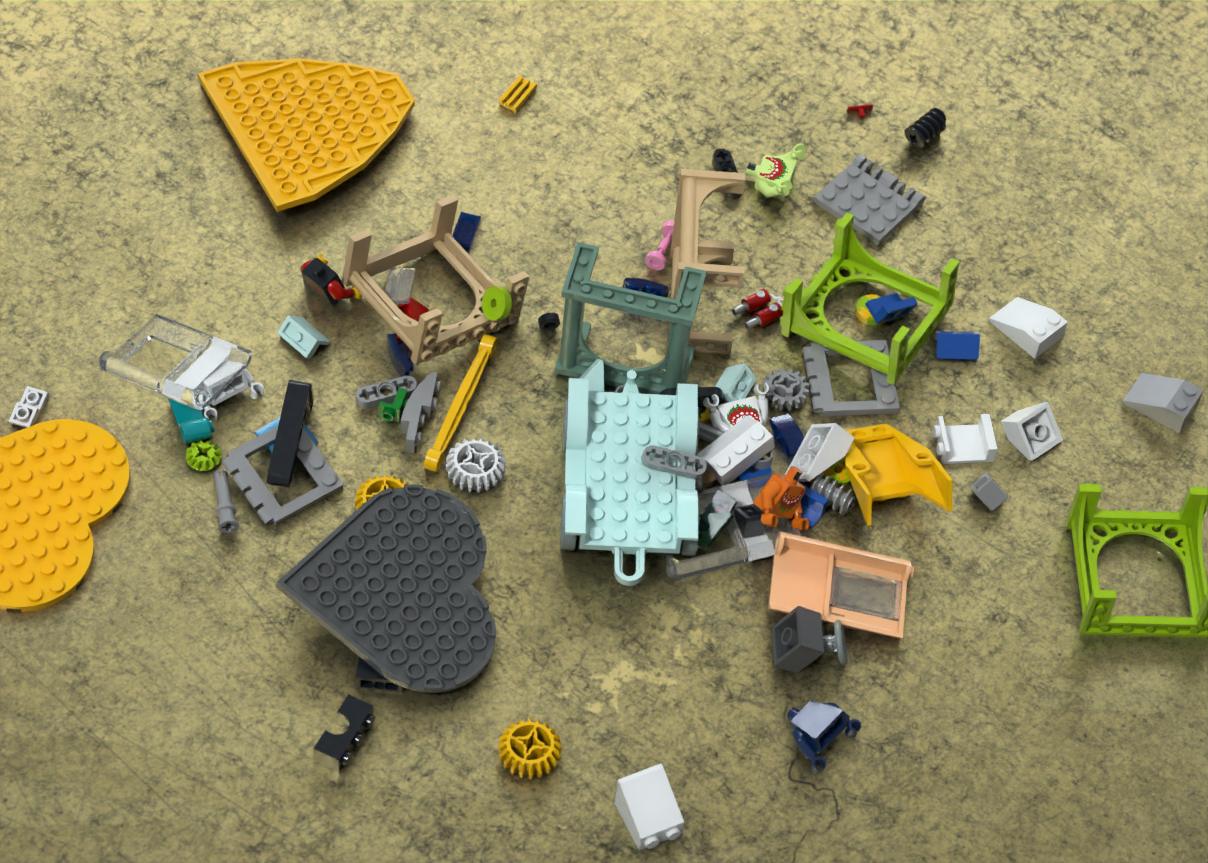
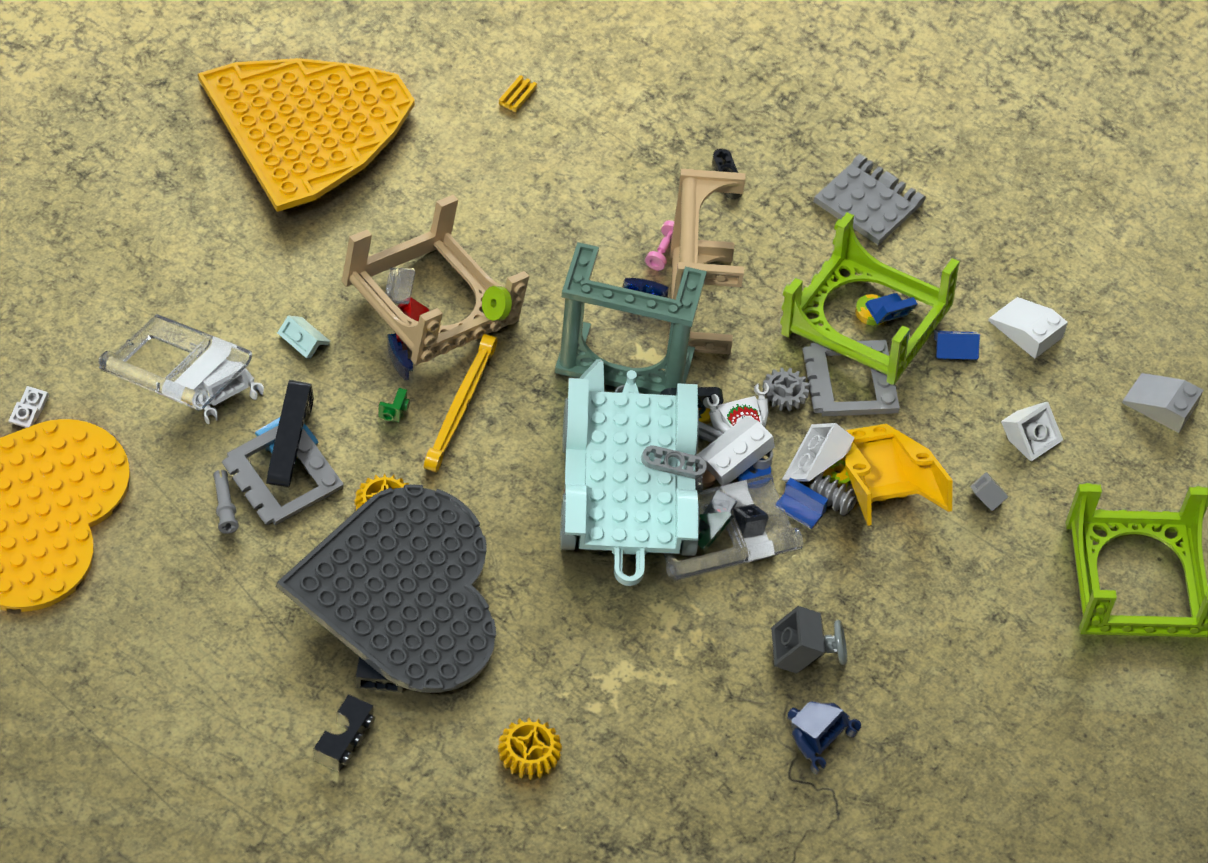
(191, 423): teal door -> none
(203, 463): lime gear -> none
(325, 281): black torso -> none
(373, 401): light grey beam -> none
(418, 409): light grey slope -> none
(466, 230): clear blue tile -> none
(472, 470): white gear -> none
(549, 321): black tile -> none
(649, 807): white slope -> none
(736, 382): light aqua panel -> none
(756, 301): red piece -> none
(776, 173): yellowish green torso -> none
(782, 499): orange torso -> none
(788, 431): clear blue slope -> none
(840, 583): light nougat piece -> none
(861, 108): red piece -> none
(926, 128): black piece -> none
(965, 442): white panel -> none

